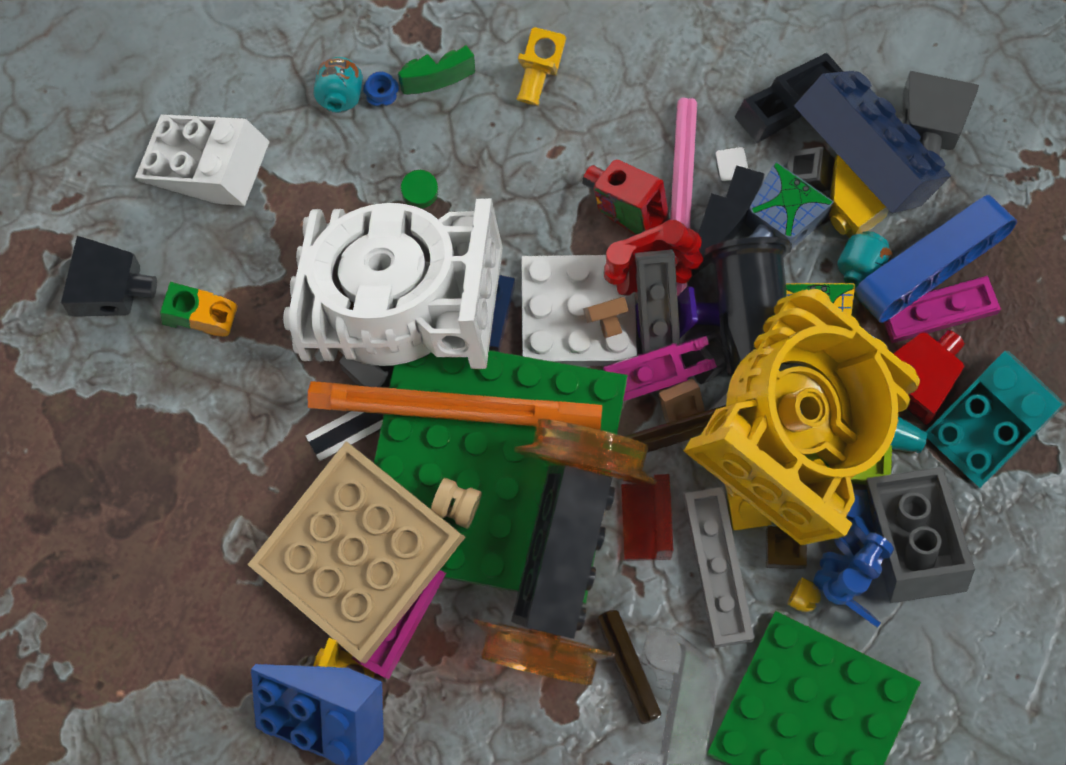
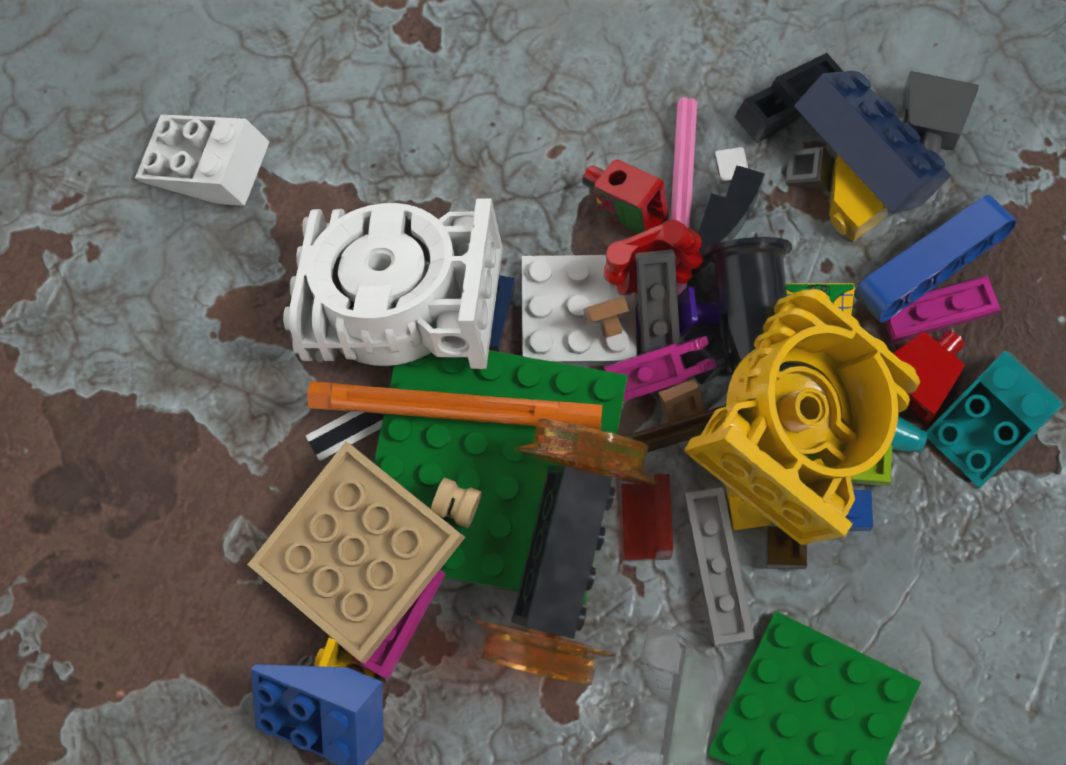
(104, 280): black torso -> none
(197, 310): leg -> none
(338, 83): teal head -> none
(367, 374): dark grey piece -> none
(380, 80): blue plate -> none
(419, 189): green tile -> none
(426, 76): green slope -> none
(536, 67): yellow bracket -> none
(629, 667): dark brown axle -> none
(787, 207): torso -> none
(804, 596): yellow hinge -> none
(852, 573): blue piece -> none
(863, 256): teal head -> none
(927, 537): dark grey slope -> none

